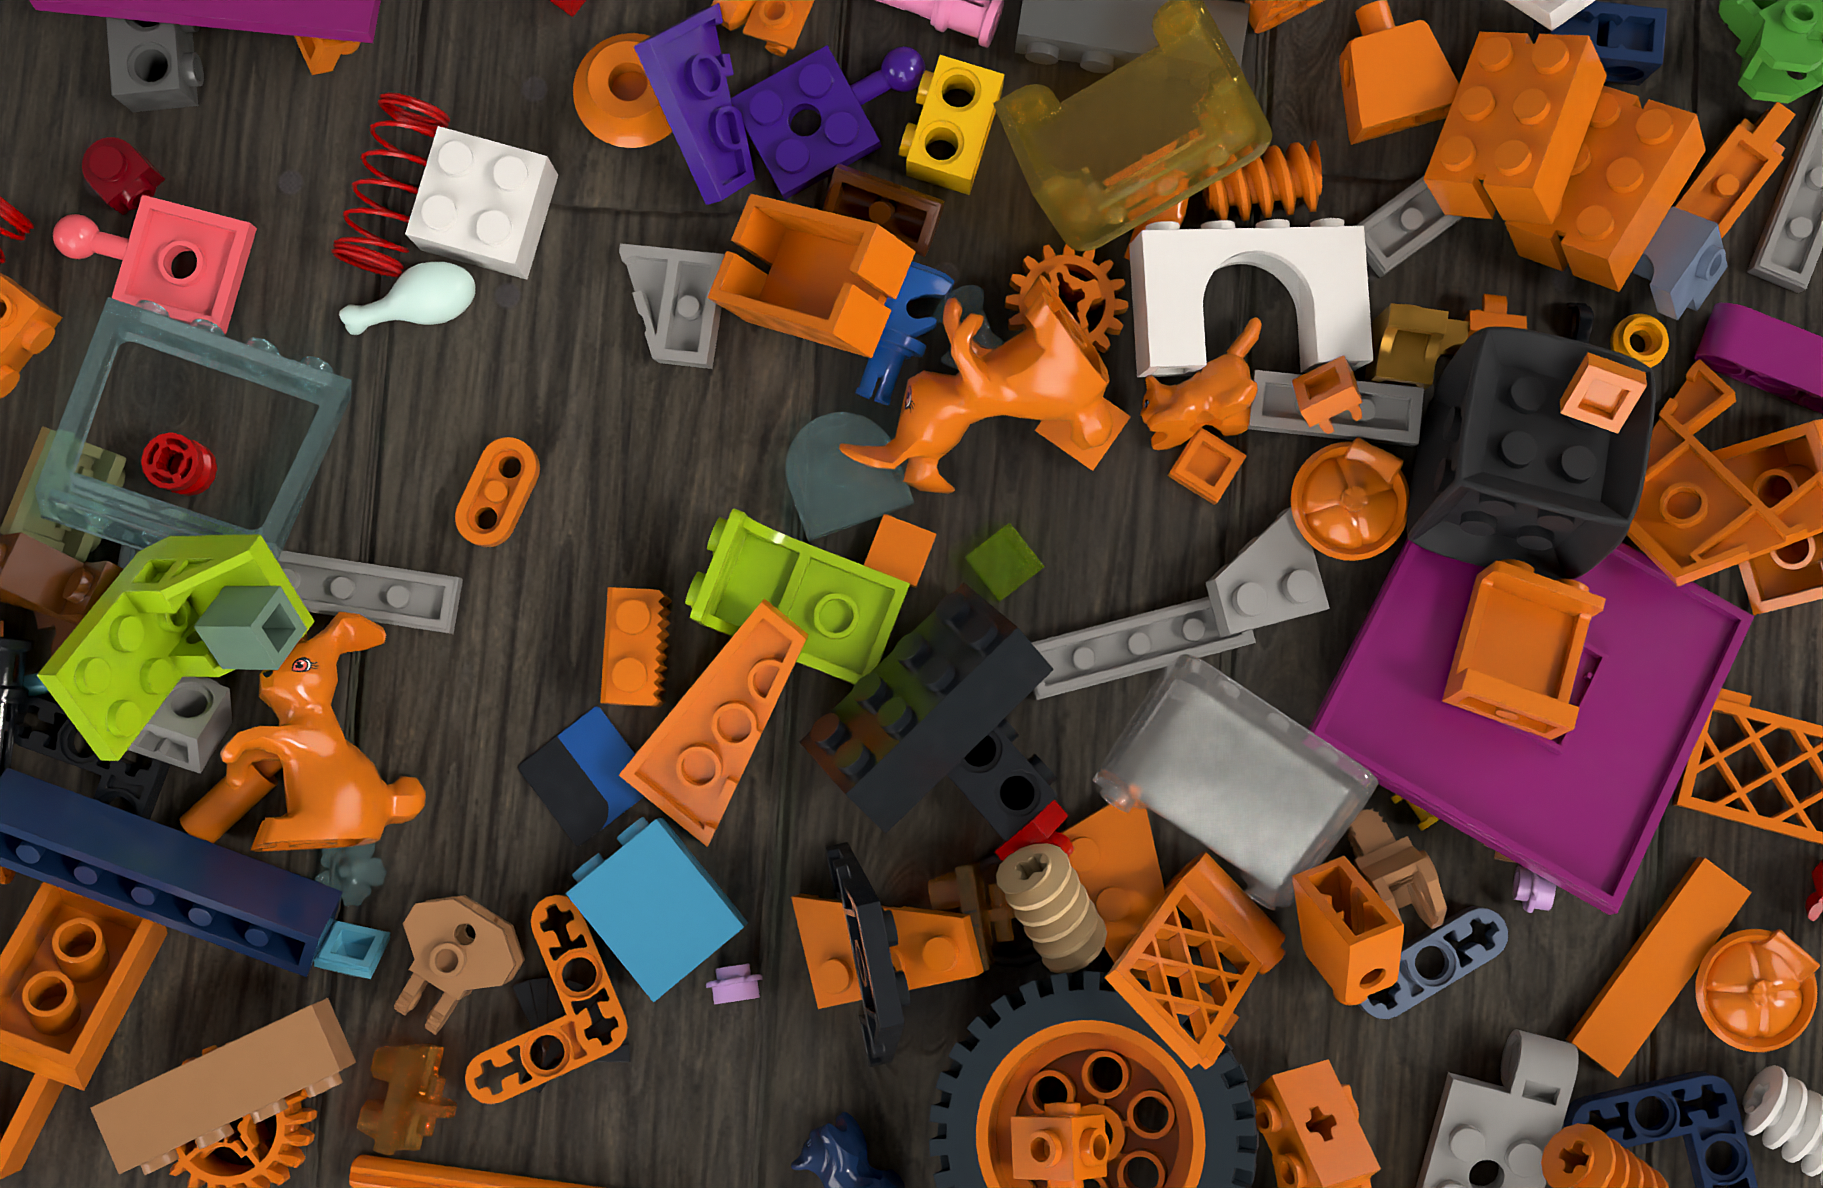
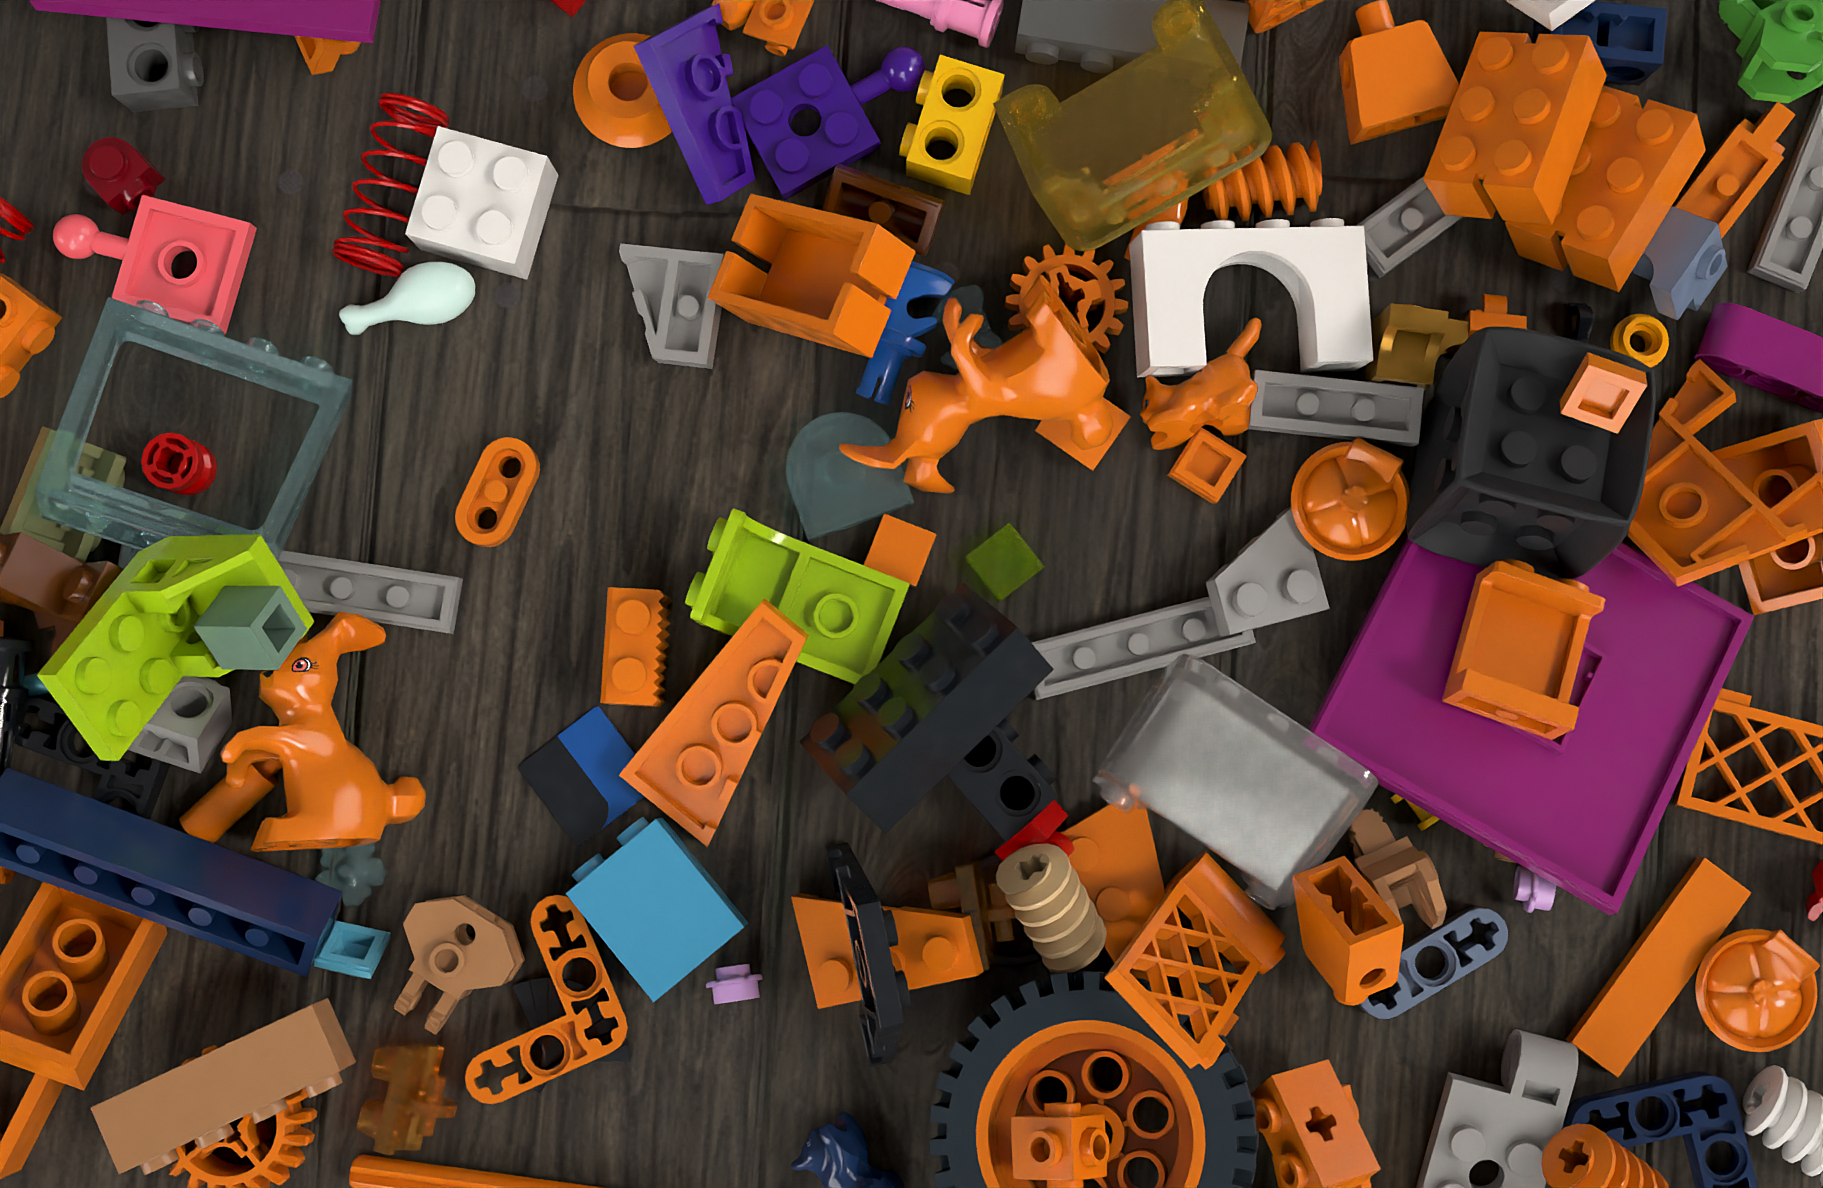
(1328, 393): orange tile -> none

